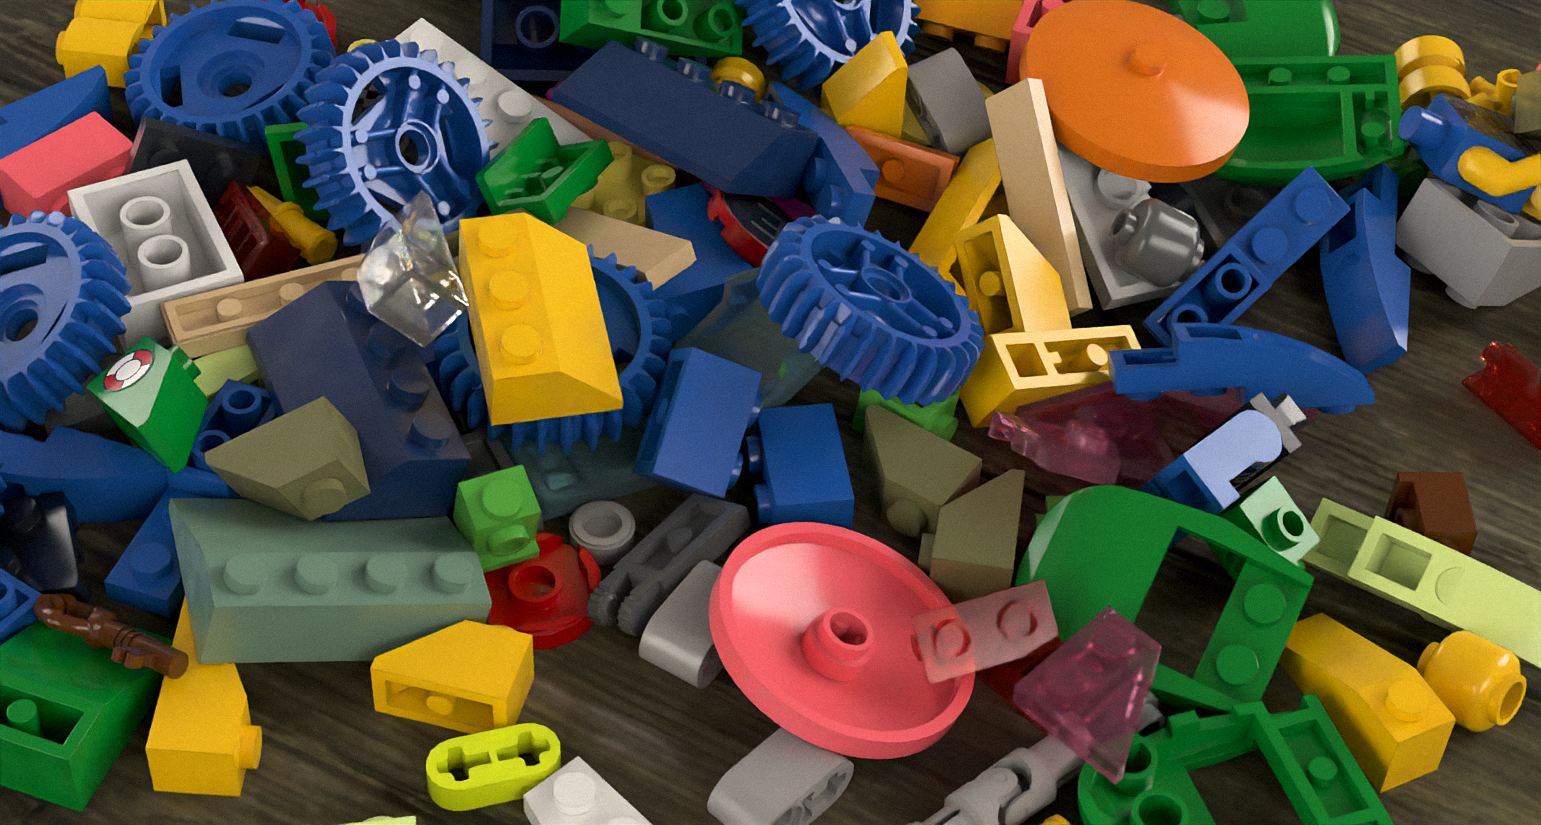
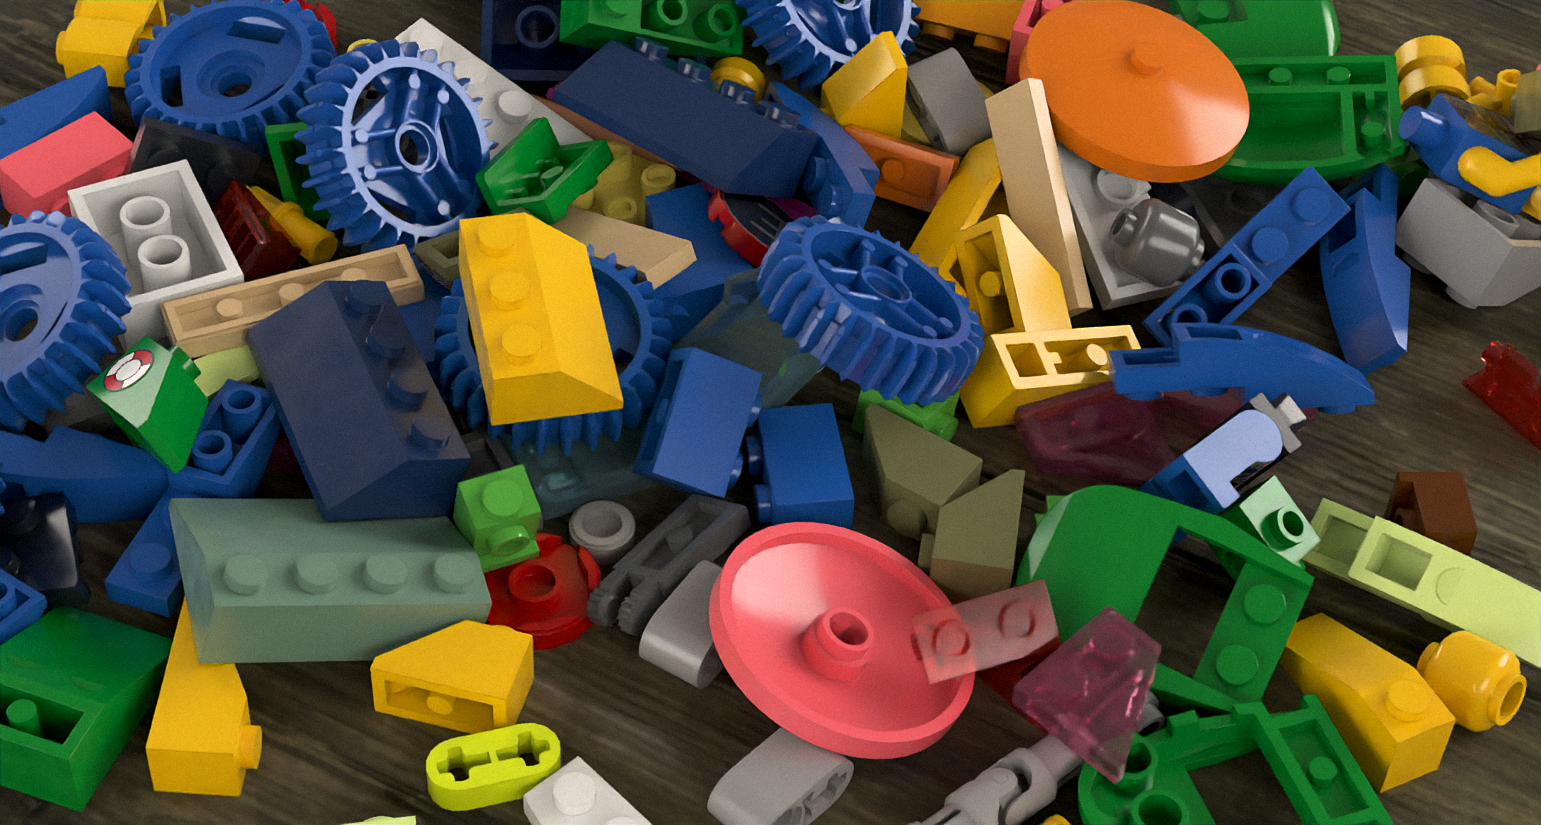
(103, 630): reddish brown piece -> none
(296, 463): olive slope -> none
(412, 275): clear slope -> none
(1071, 451): clear pink wing -> none

